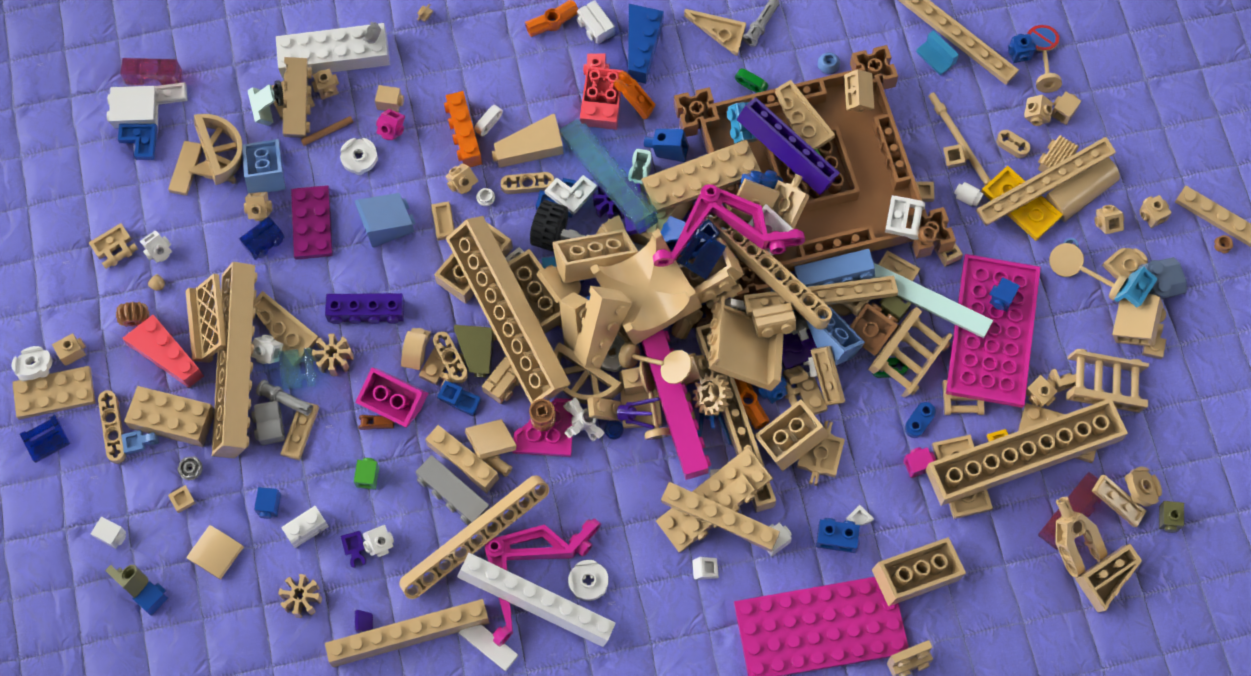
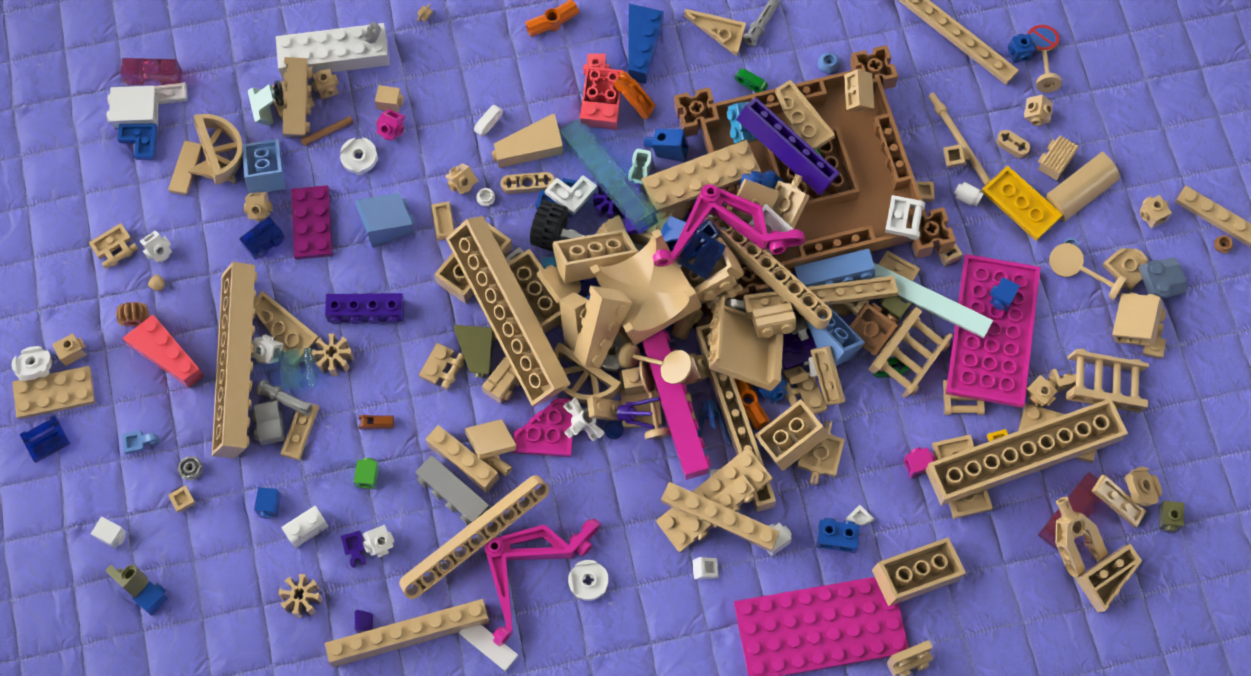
(109, 427): tan beam -> none
(170, 416): tan brick -> none
(200, 327): tan fence -> none
(215, 552): tan slope -> none
(391, 397): dark pink slope -> none
(414, 348): tan brick -> none
(449, 343): tan beam -> none
(459, 398): blue slope -> none
(463, 128): orange brick -> none
(536, 600): white brick -> none
(542, 414): medium nougat wheel -> none
(595, 22): white brick -> none
(711, 394): tan gear -> none
(921, 419): blue plate -> none
(930, 232): medium nougat plate -> none
(937, 53): dark azure panel -> none
(1045, 181): tan plate -> none
(1065, 107): tan brick -> none
(1109, 219): tan brick -> none
(1137, 287): dark azure panel -> none

